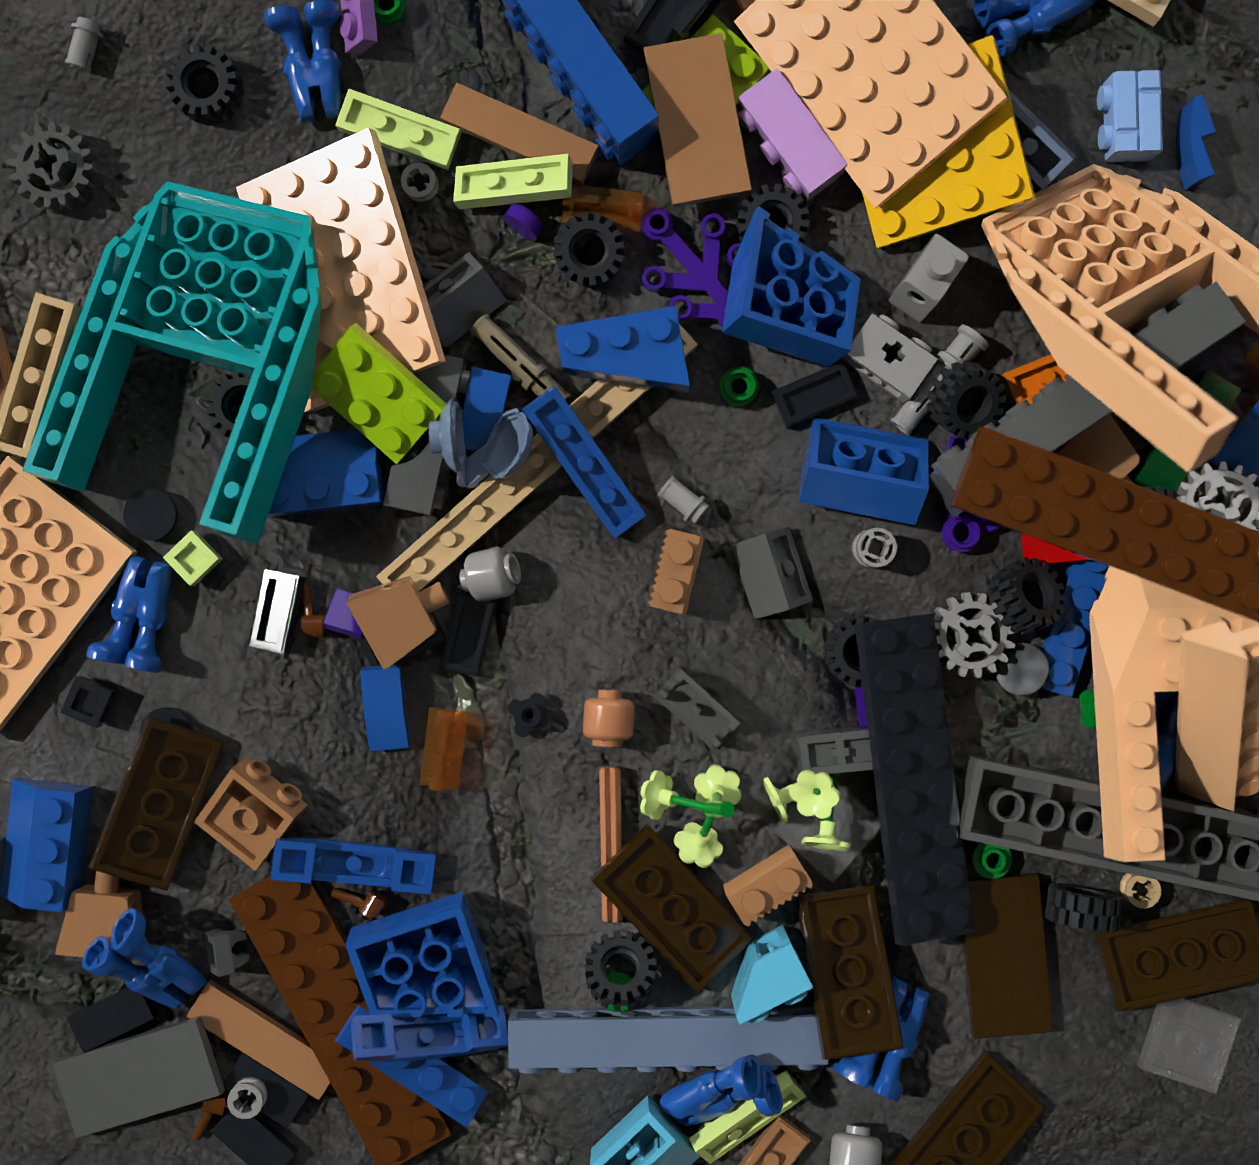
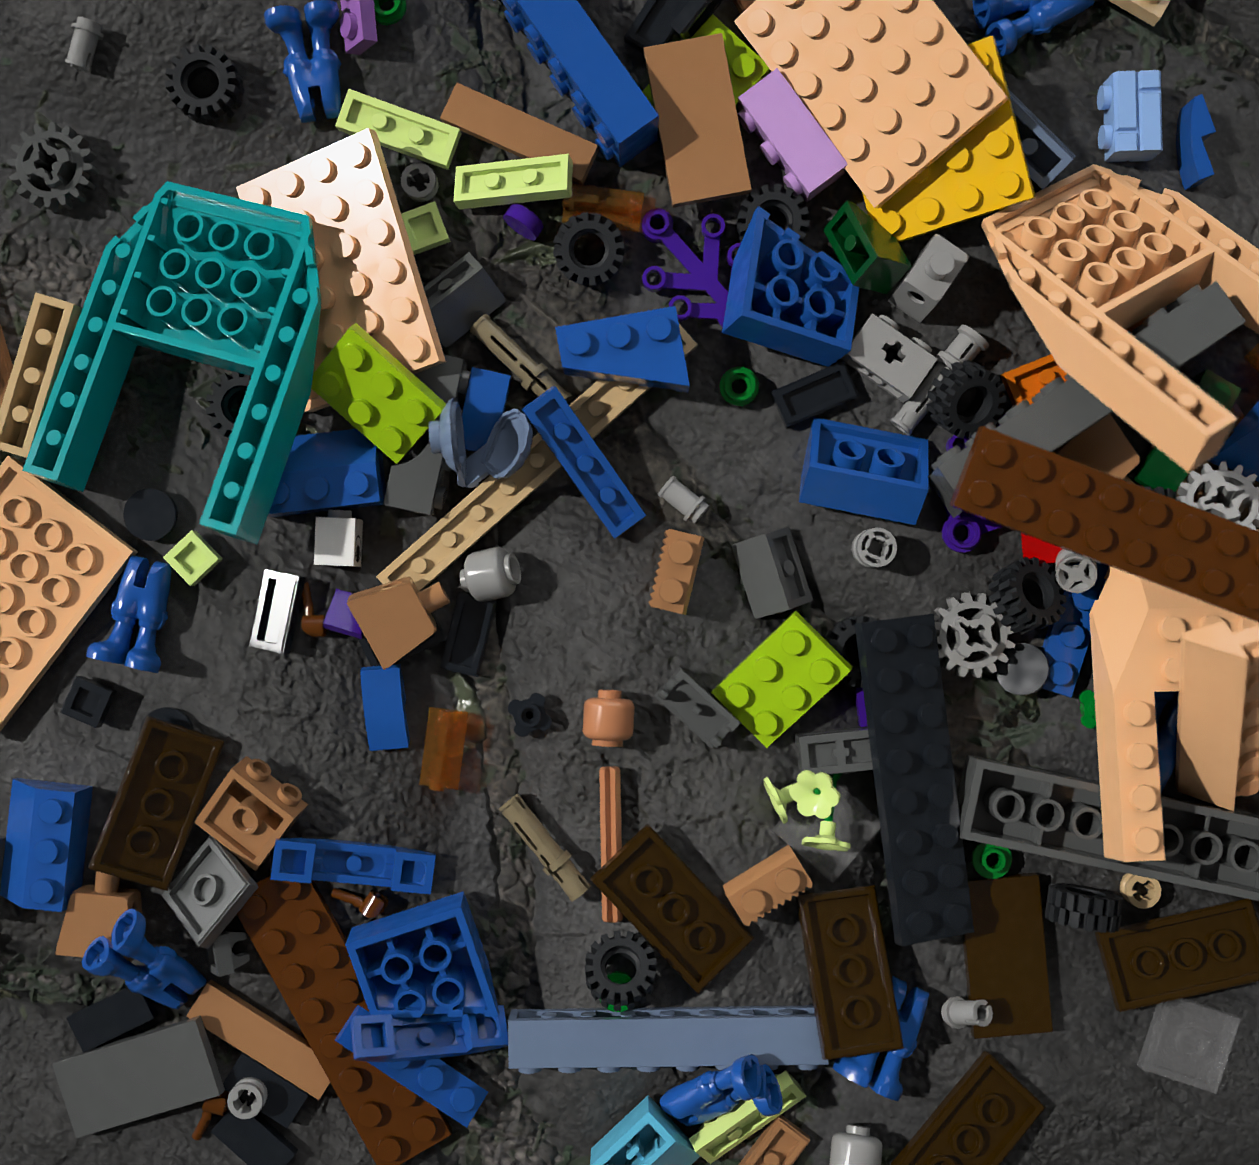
(209, 892): none -> dark grey tile
(338, 539): none -> white brick
(425, 228): none -> yellowish green plate
(550, 854): none -> dark tan pin
(715, 797): yellowish green plant -> none
(768, 977): medium azure slope -> none
(781, 679): none -> lime plate
(866, 249): none -> dark green slope
(962, 1012): none -> light grey pin
(1076, 577): none -> light grey wheel

